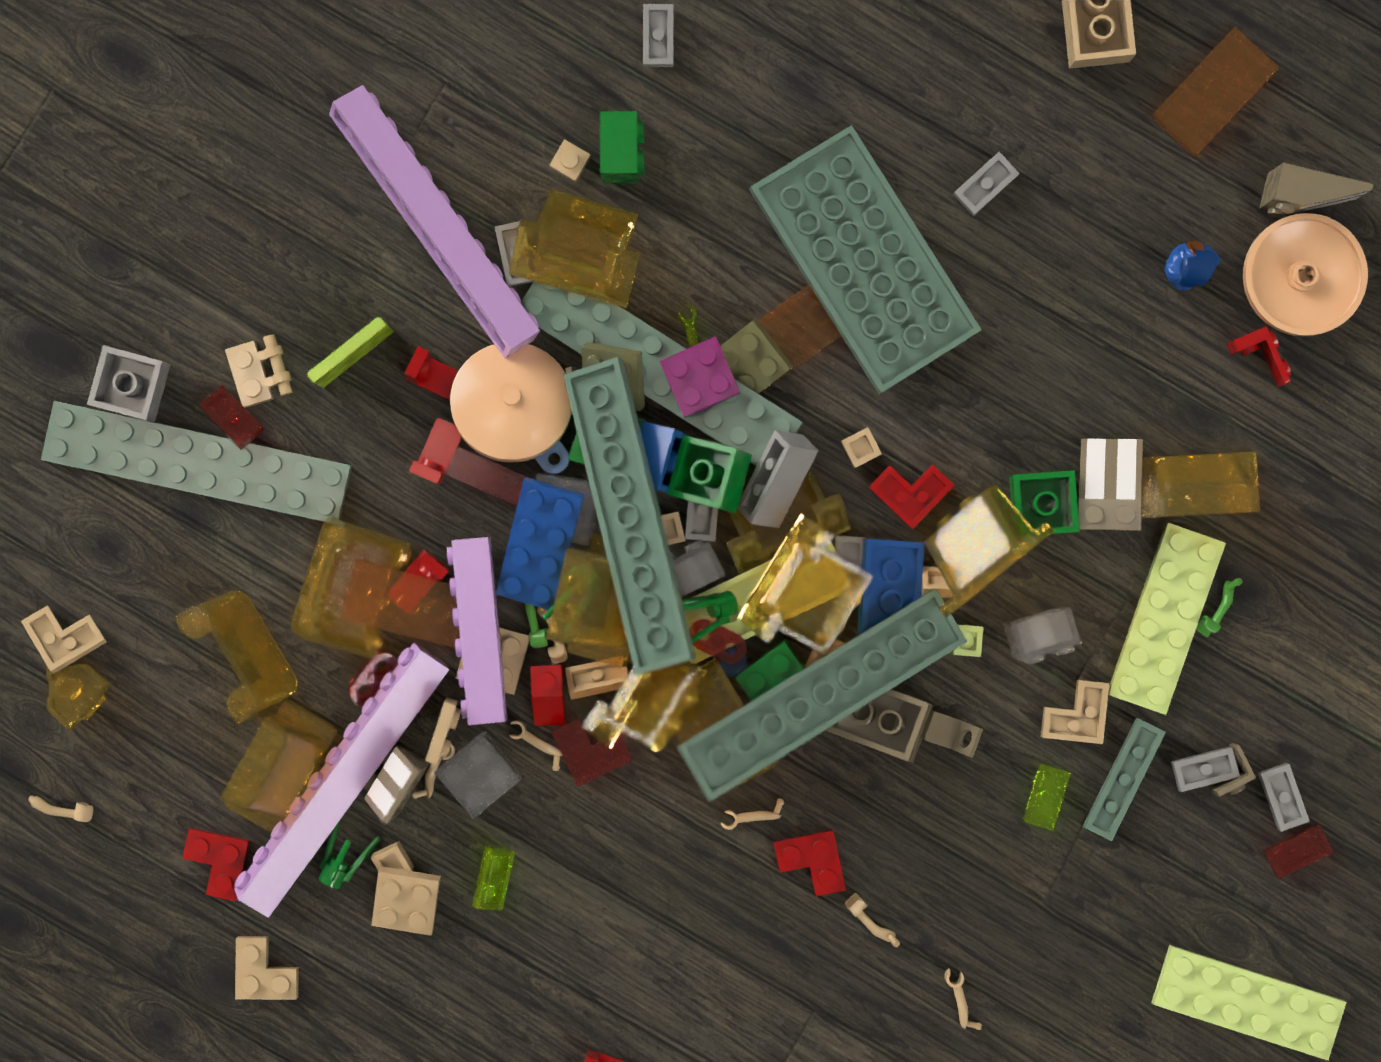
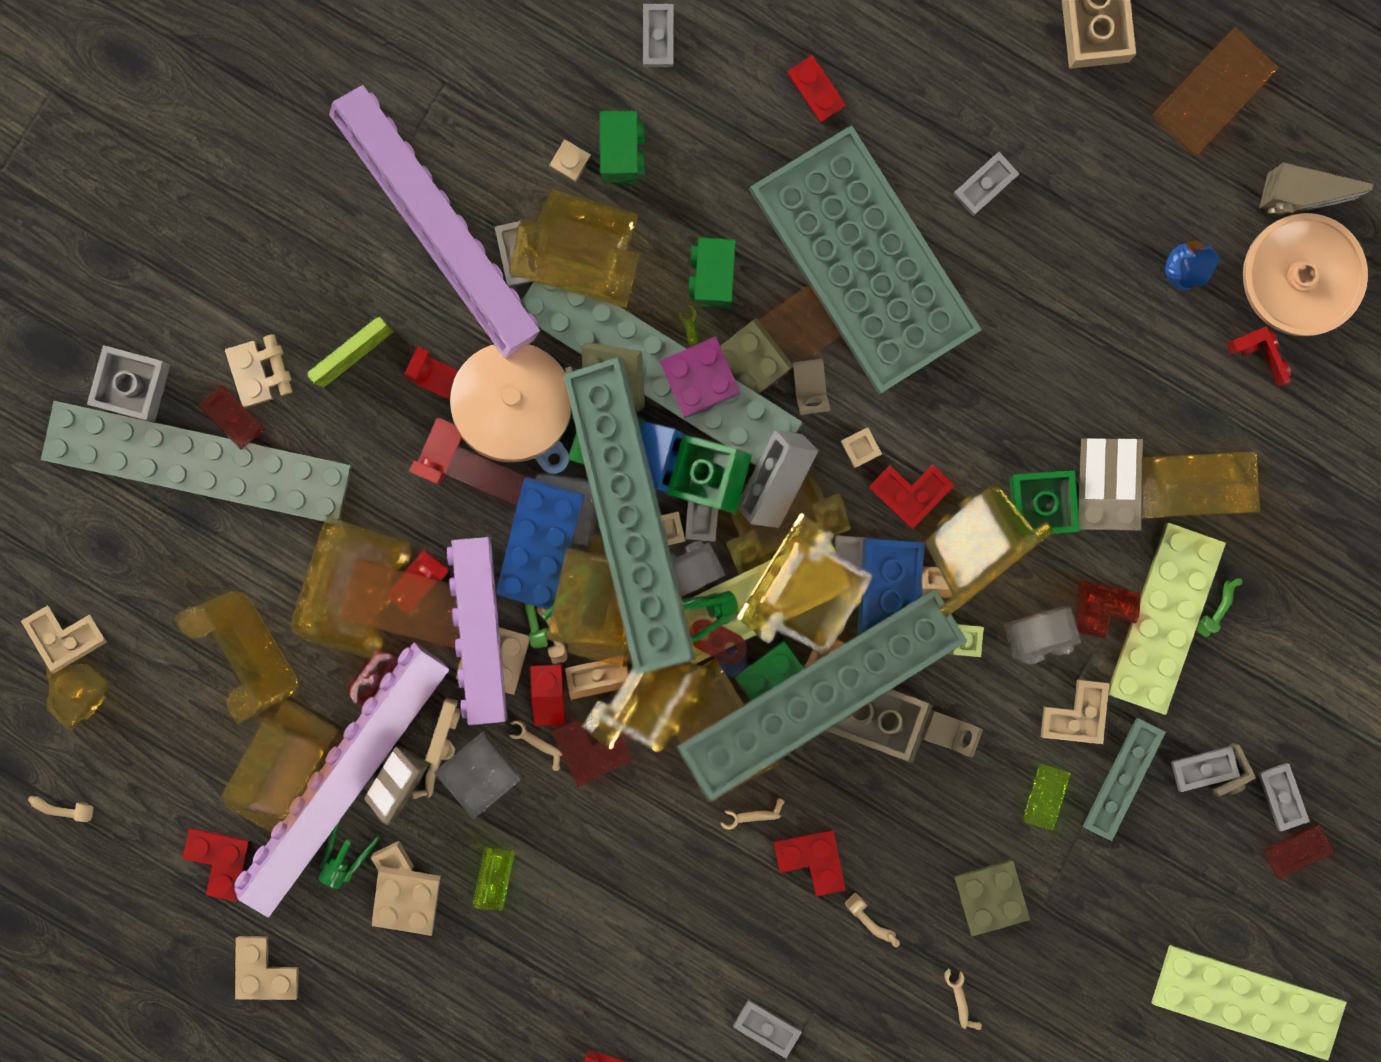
(714, 272): none -> green brick
(767, 1028): none -> light grey plate
(810, 386): none -> dark tan bracket
(816, 89): none -> red plate
(991, 898): none -> olive plate
(1099, 603): none -> clear red plate

